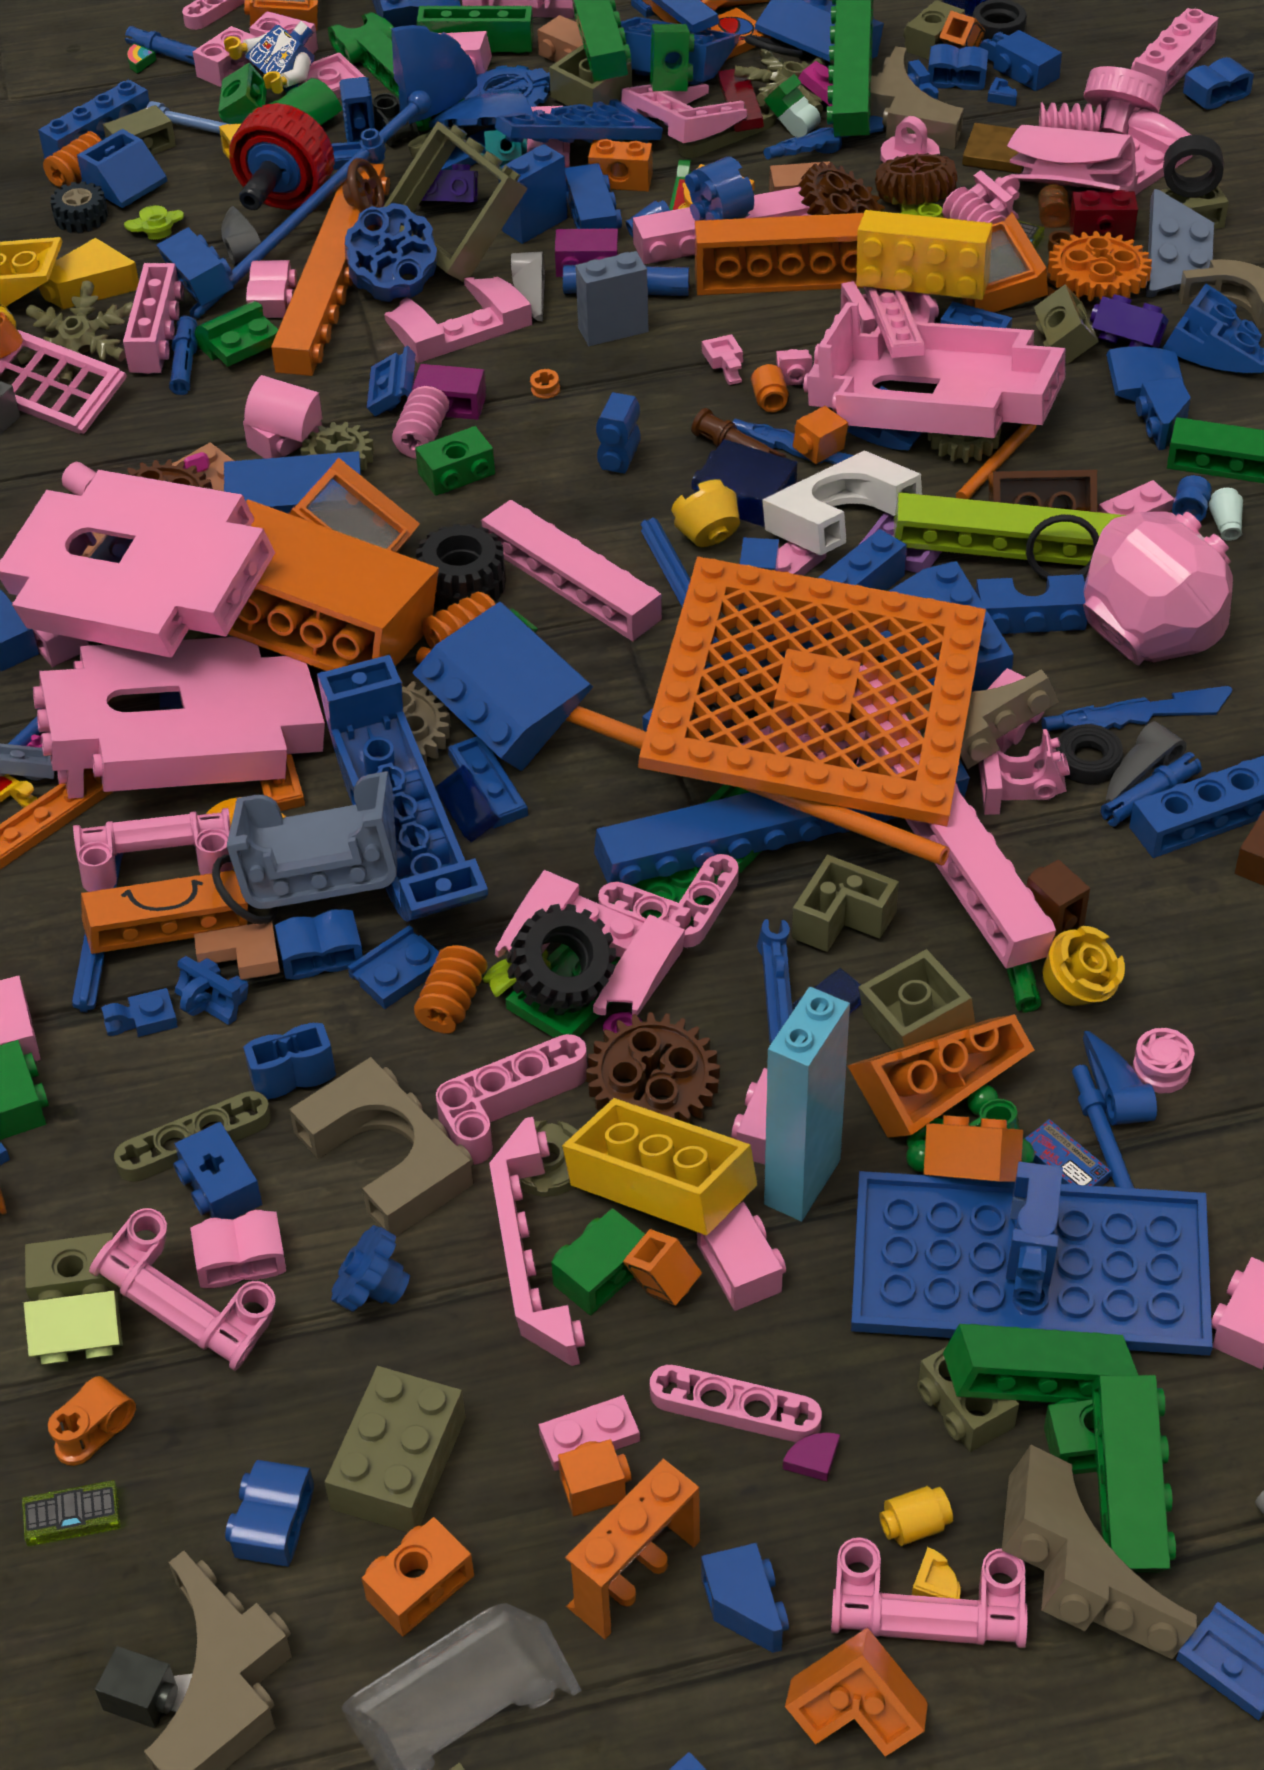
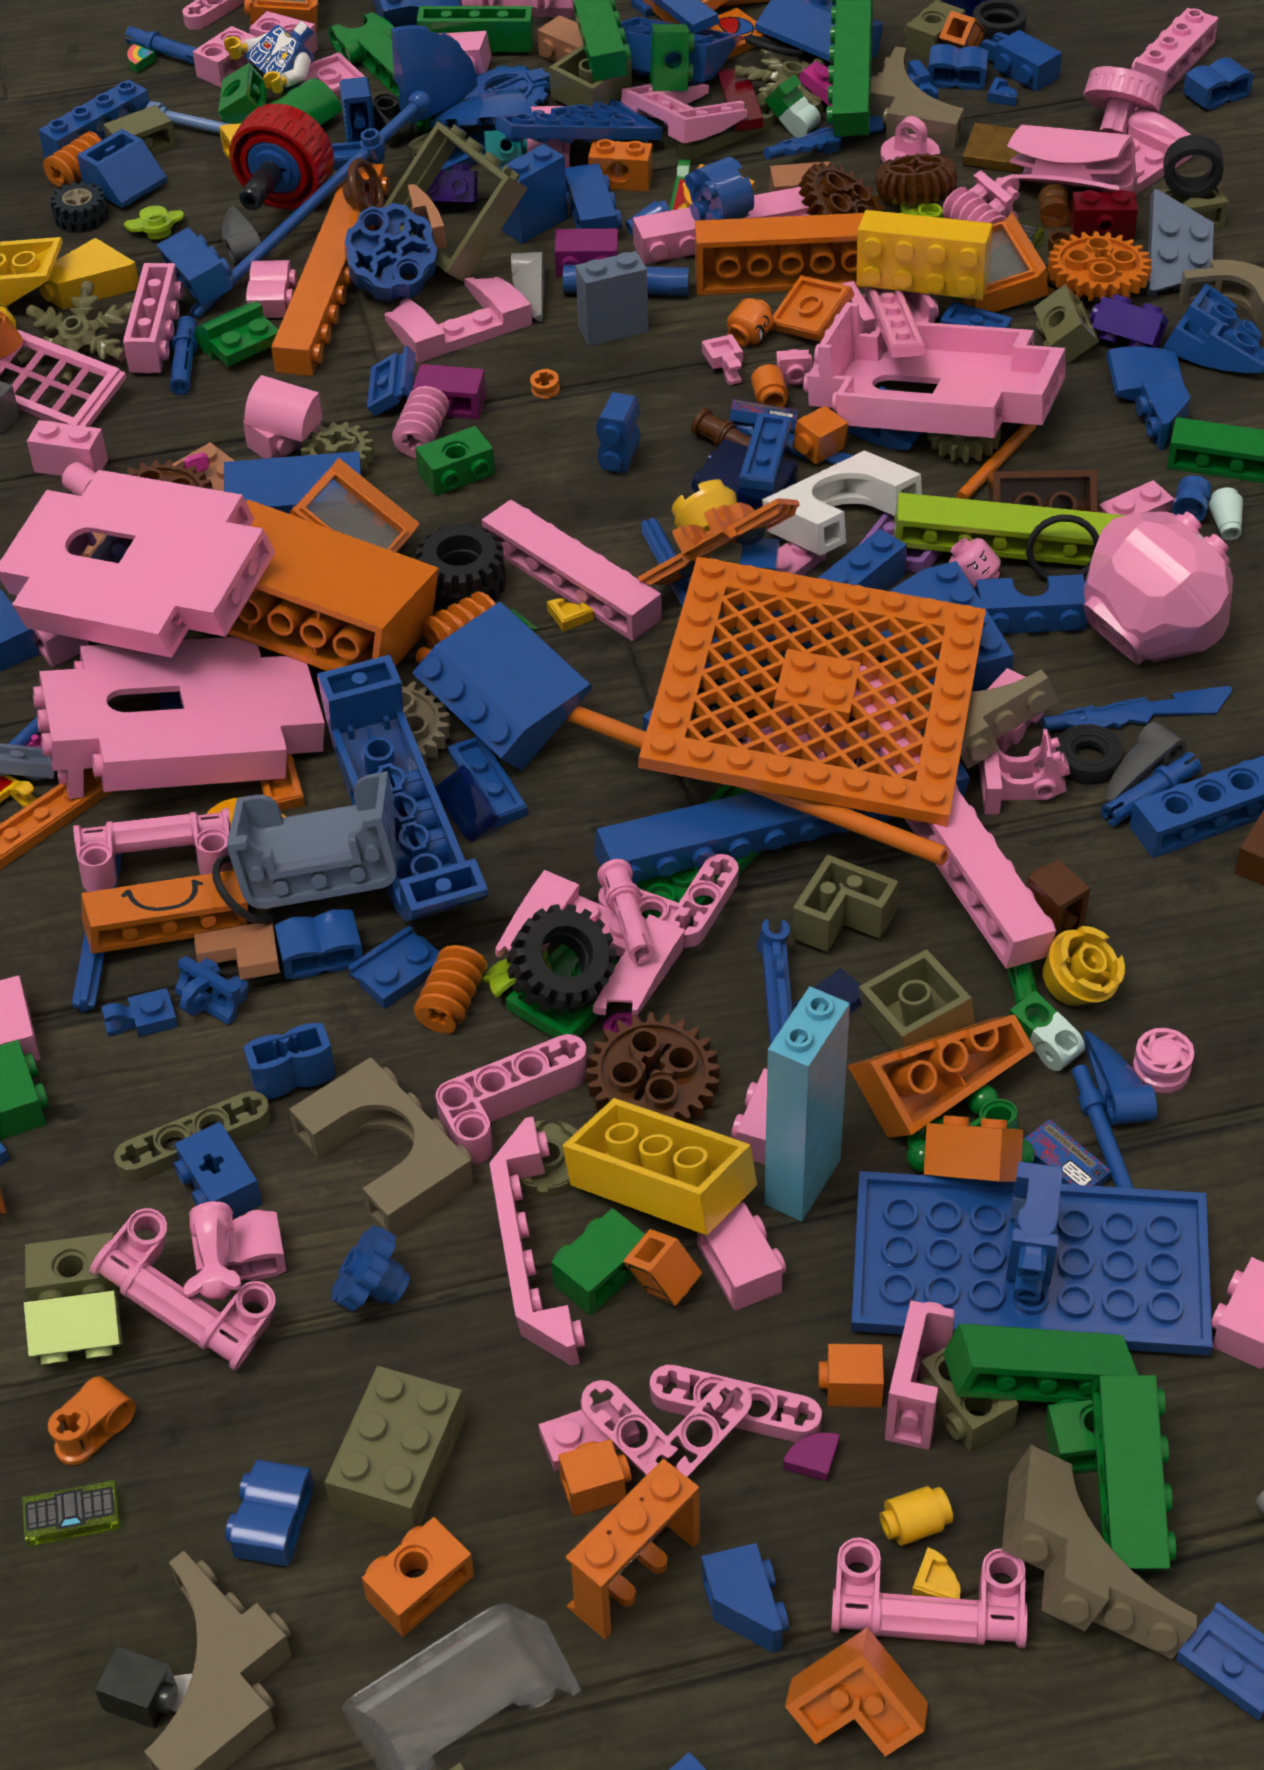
(58, 445): none -> bright pink piece
(212, 1227): none -> bright pink animal
(423, 206): none -> nougat slope
(569, 614): none -> yellow tile
(623, 898): none -> bright pink pin
(657, 1442): none -> bright pink beam
(729, 524): none -> orange piece
(748, 412): none -> blue tile
(750, 321): none -> orange head
(765, 452): none -> blue tile
(811, 307): none -> orange tile
(852, 1375): none -> orange brick
(910, 1403): none -> bright pink panel
(976, 560): none -> bright pink head
(1048, 1032): none -> light aqua leg
(1074, 120): bright pink piece -> none

